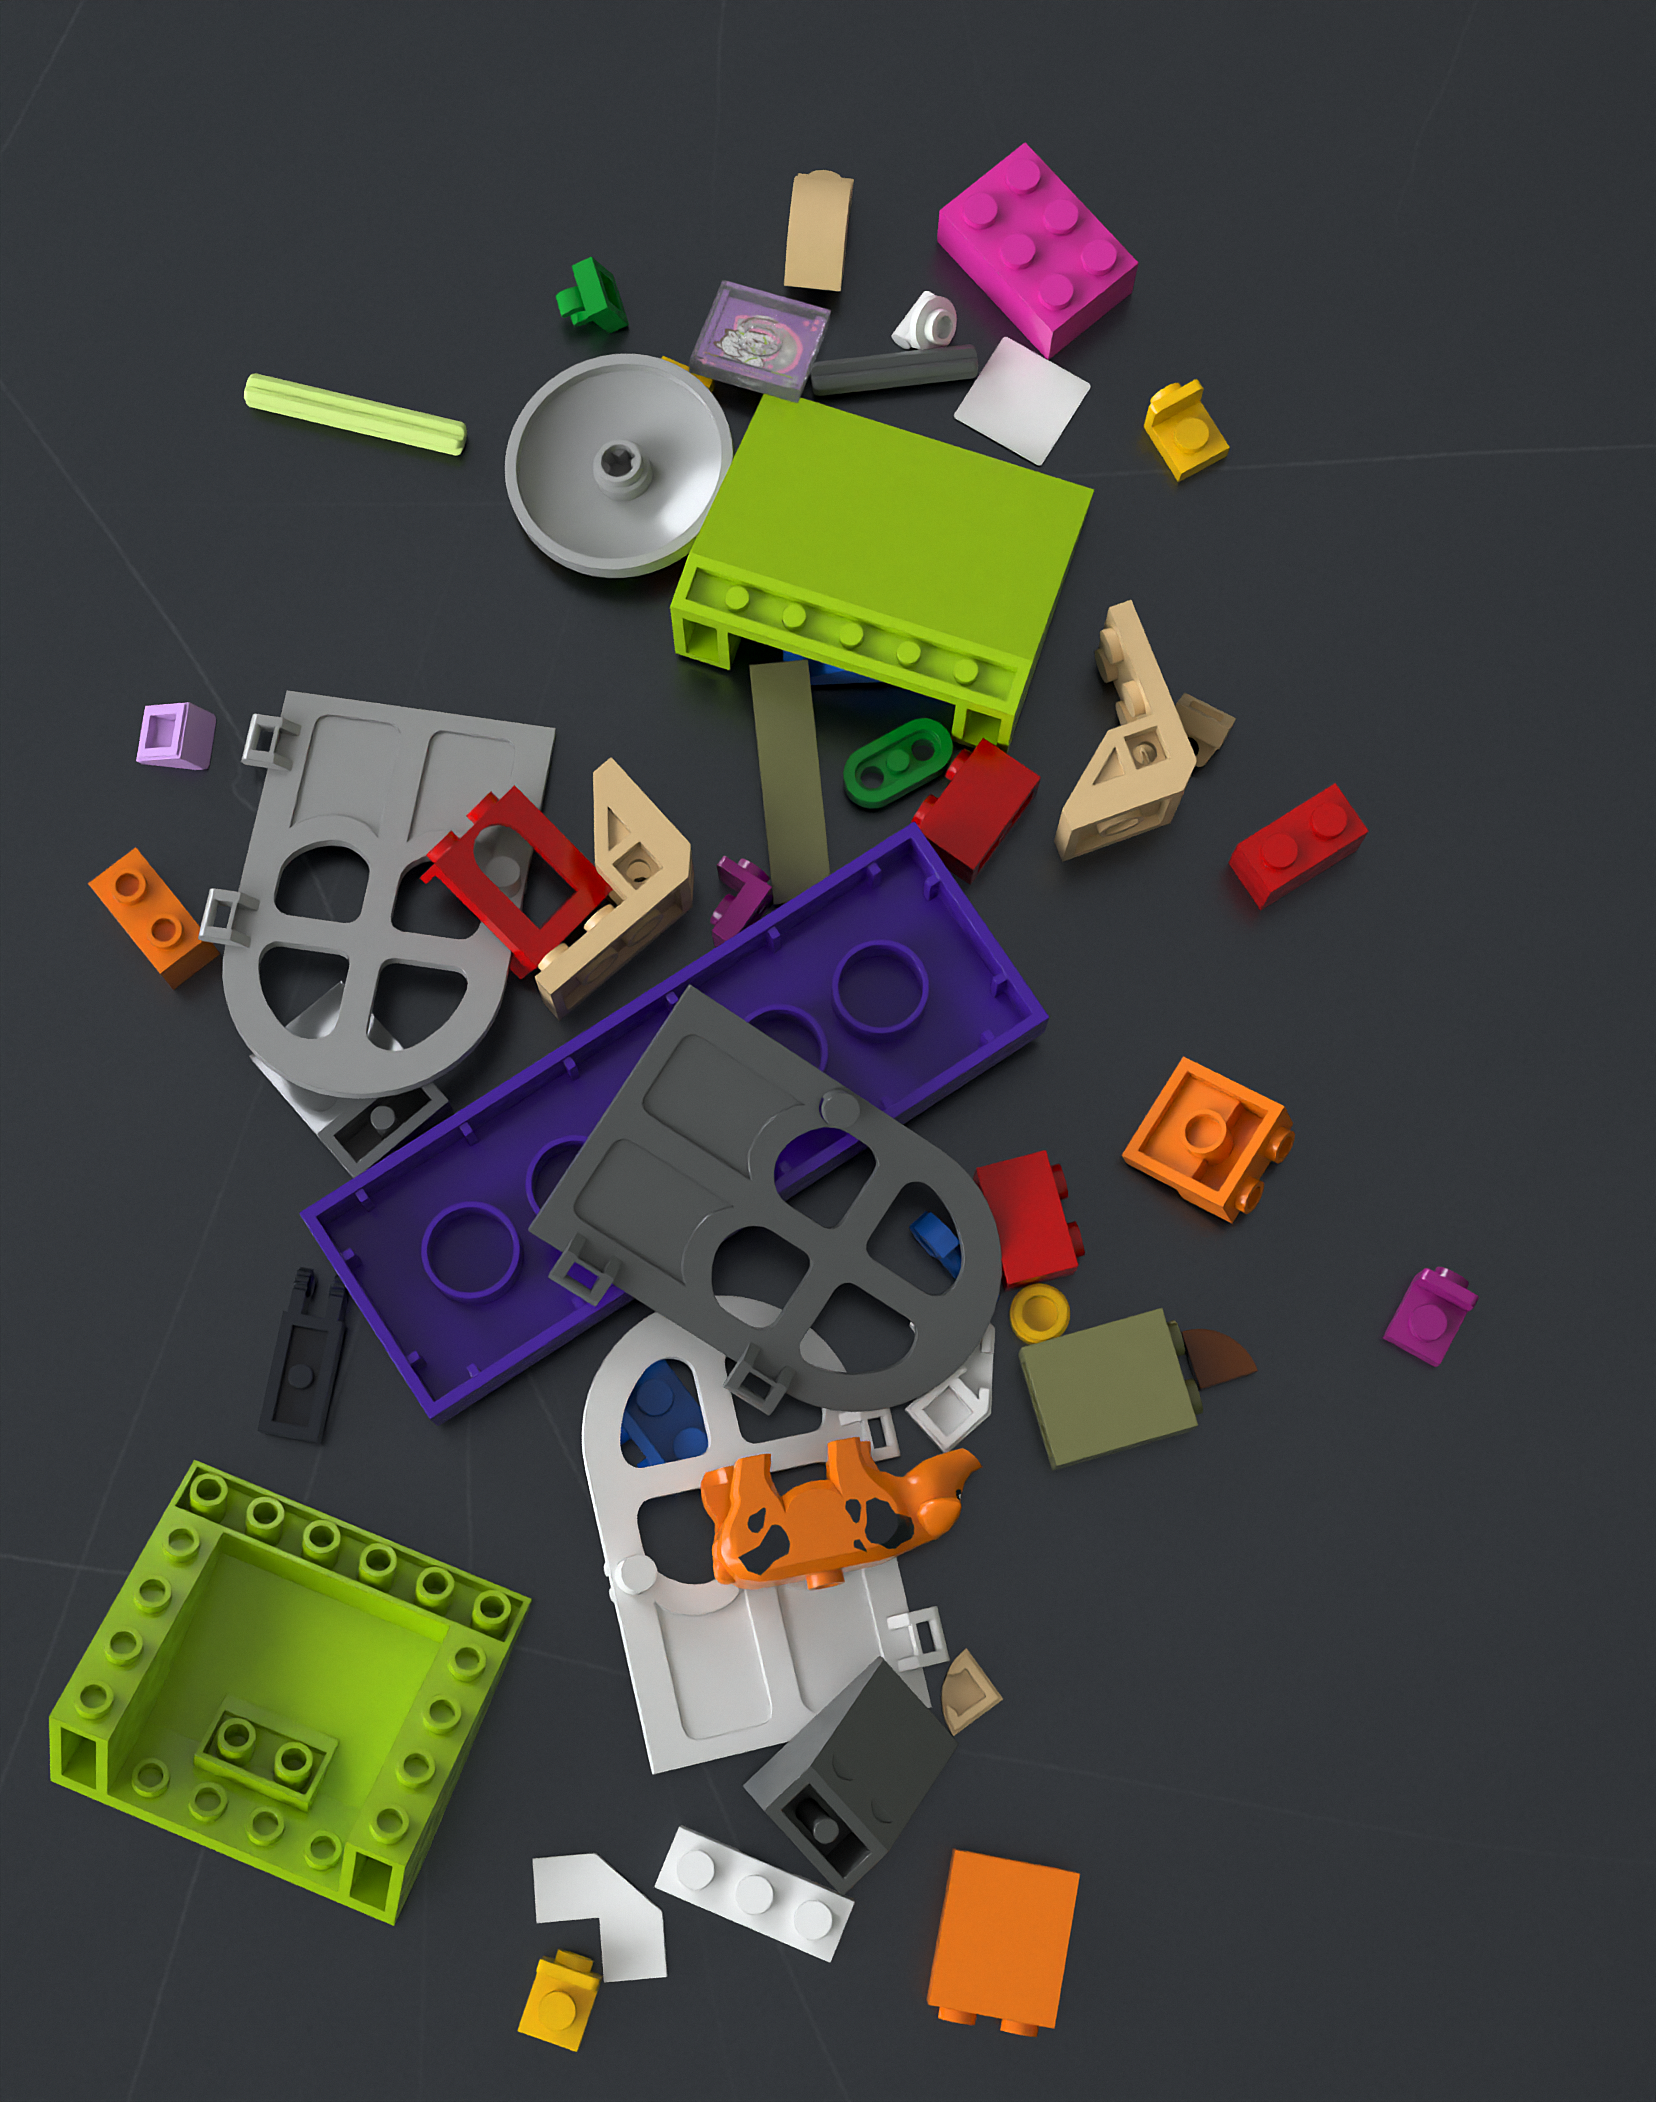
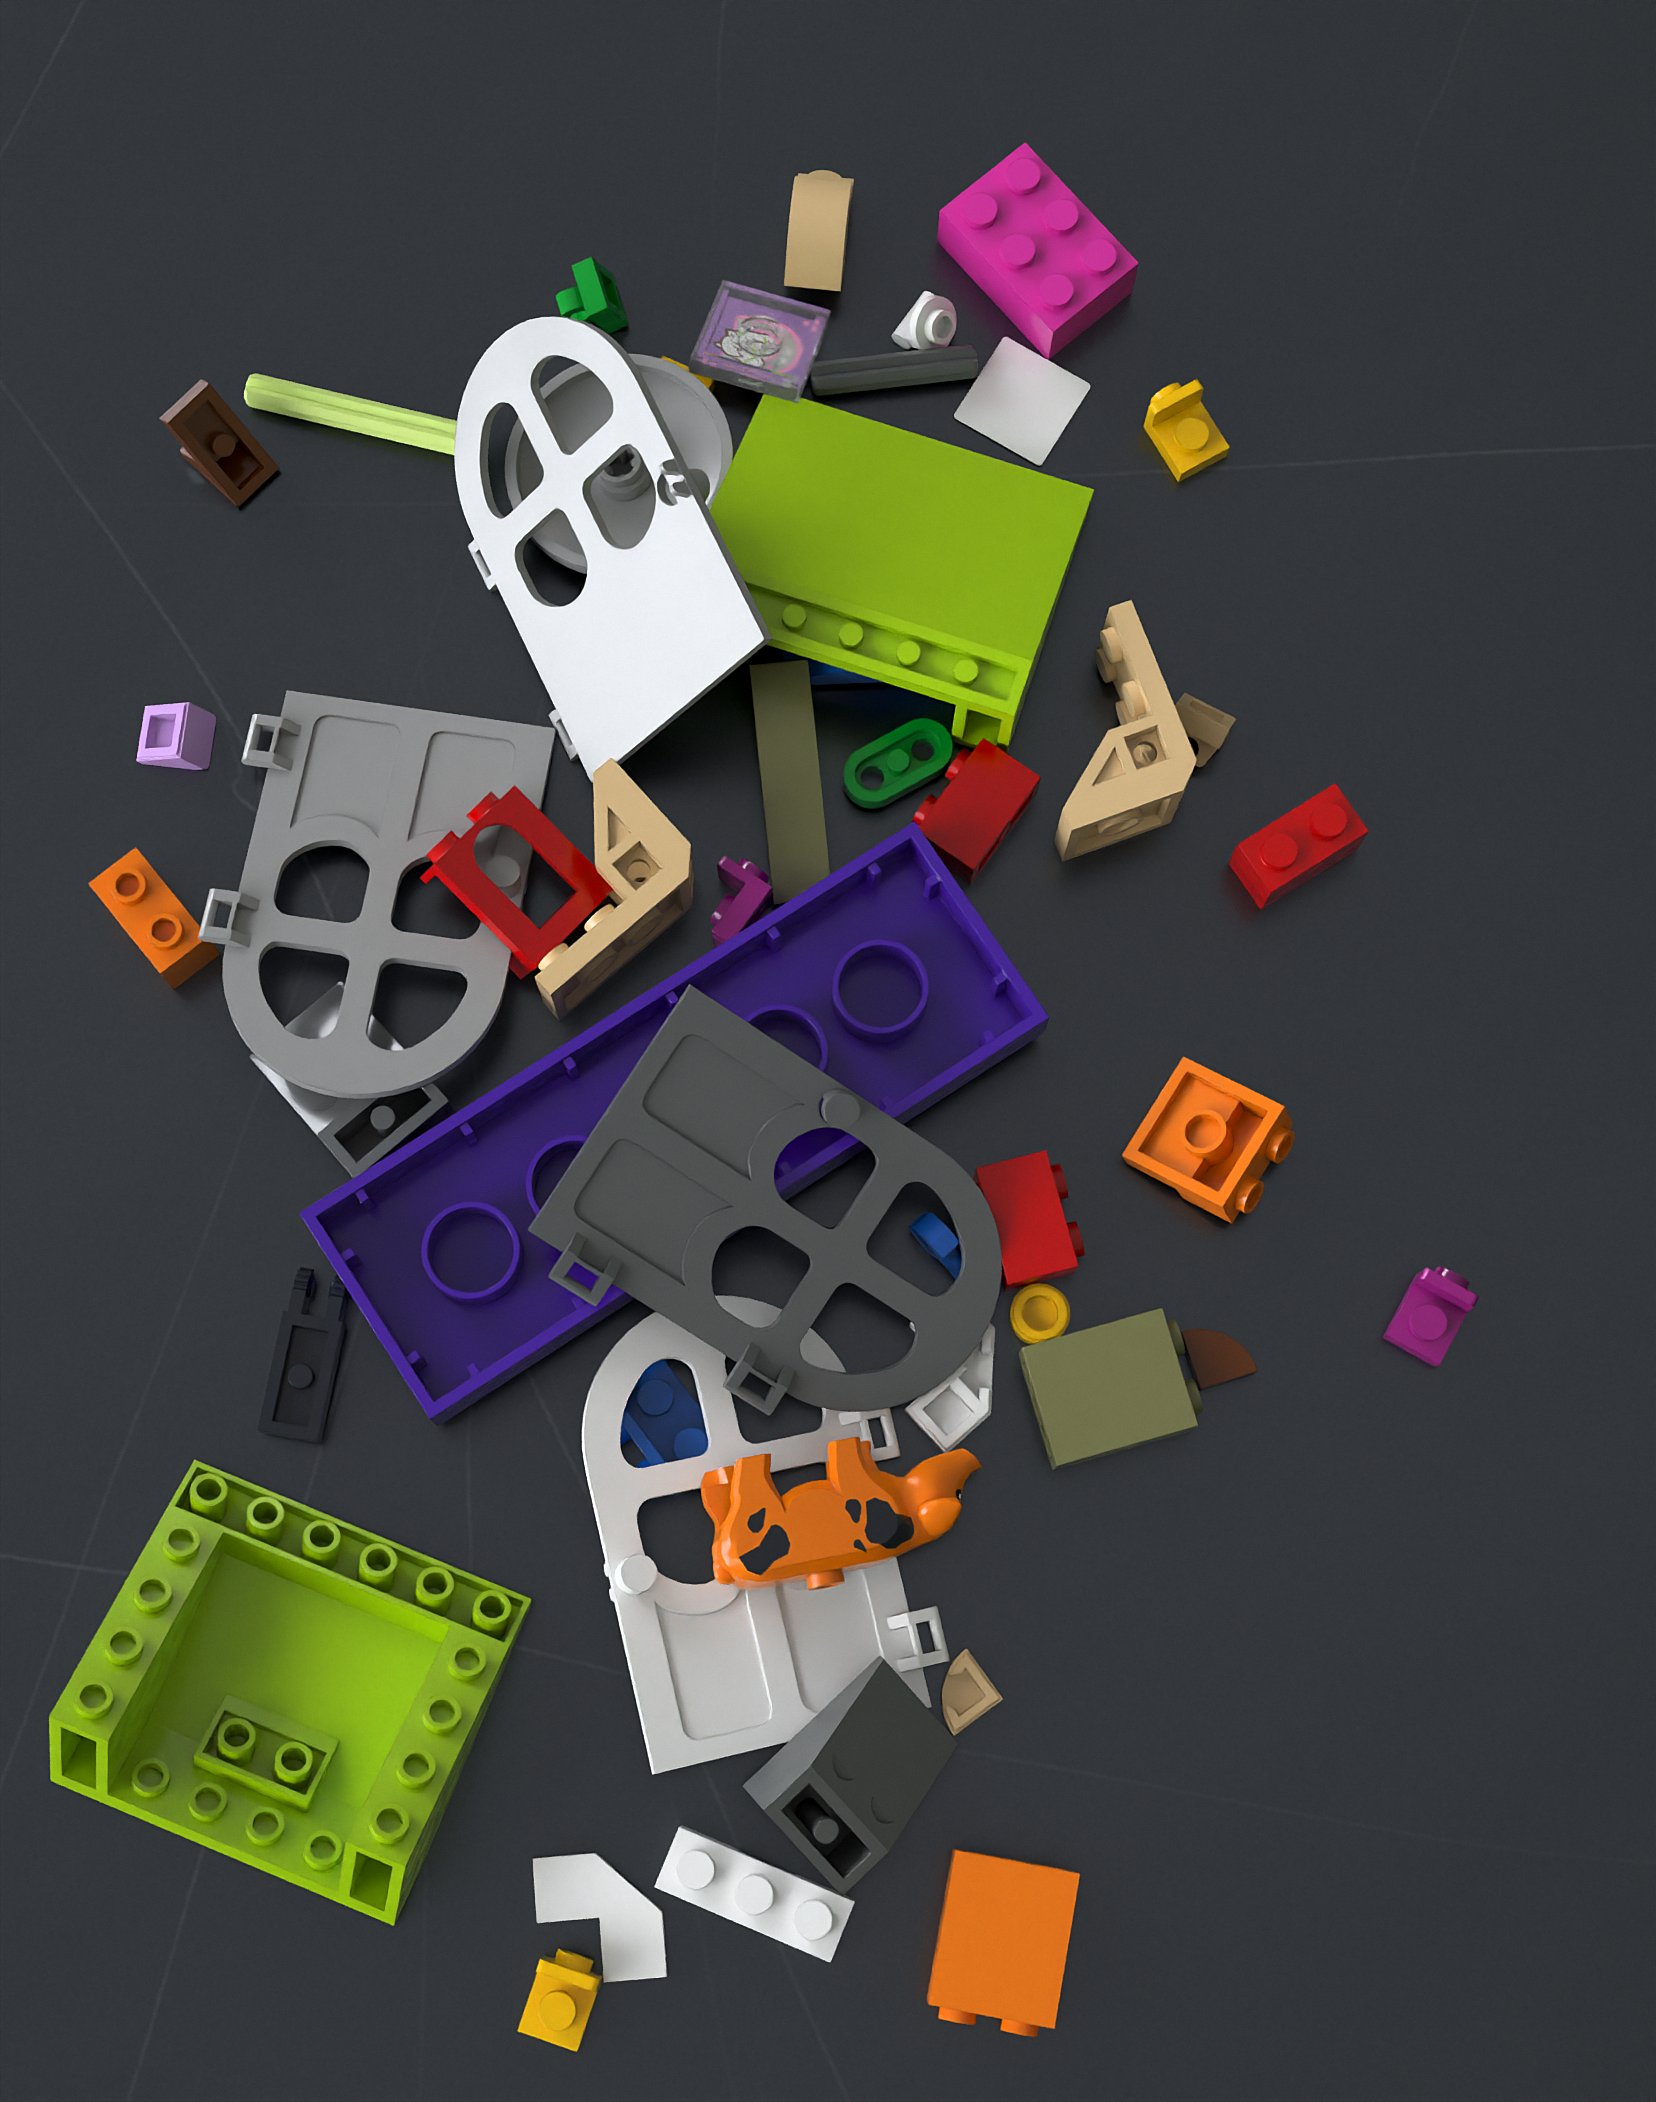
(218, 443): none -> reddish brown slope
(652, 618): none -> door

